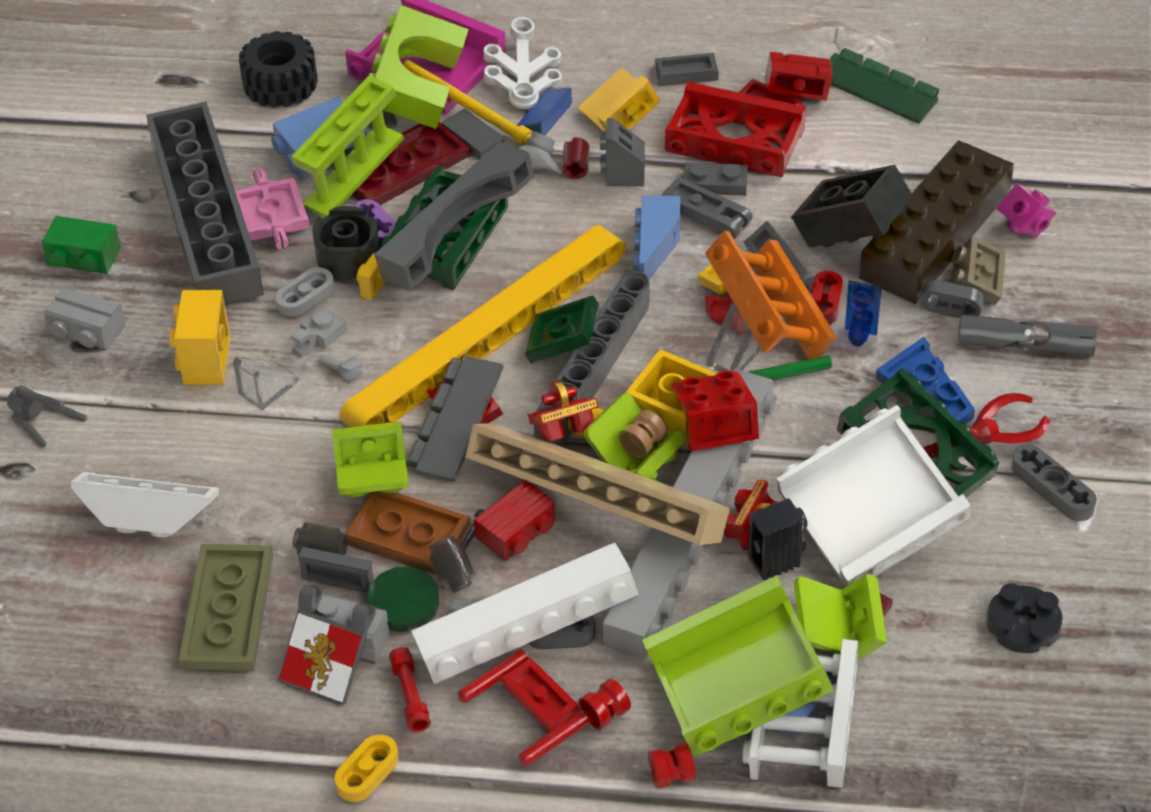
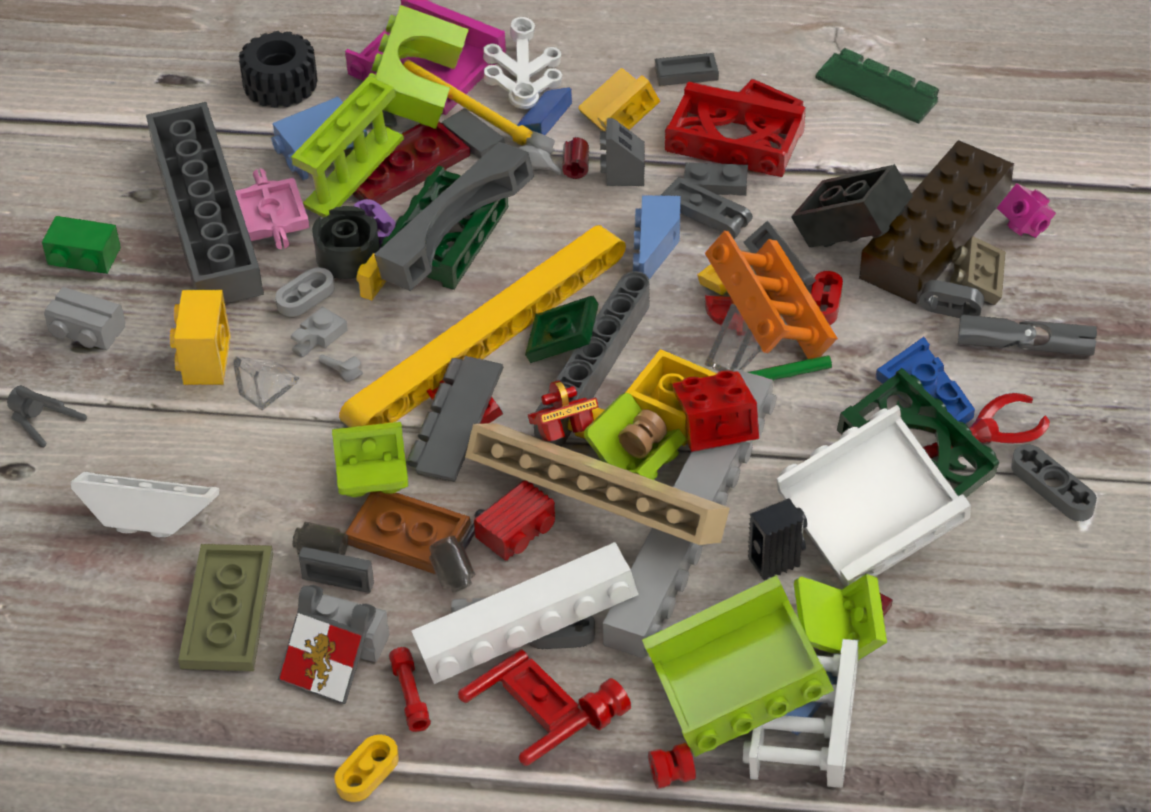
(406, 595): dark green tile -> none
(746, 502): red hips -> none
(798, 76): red brick -> none
(862, 311): clear blue hinge -> none
(1028, 601): black plate -> none

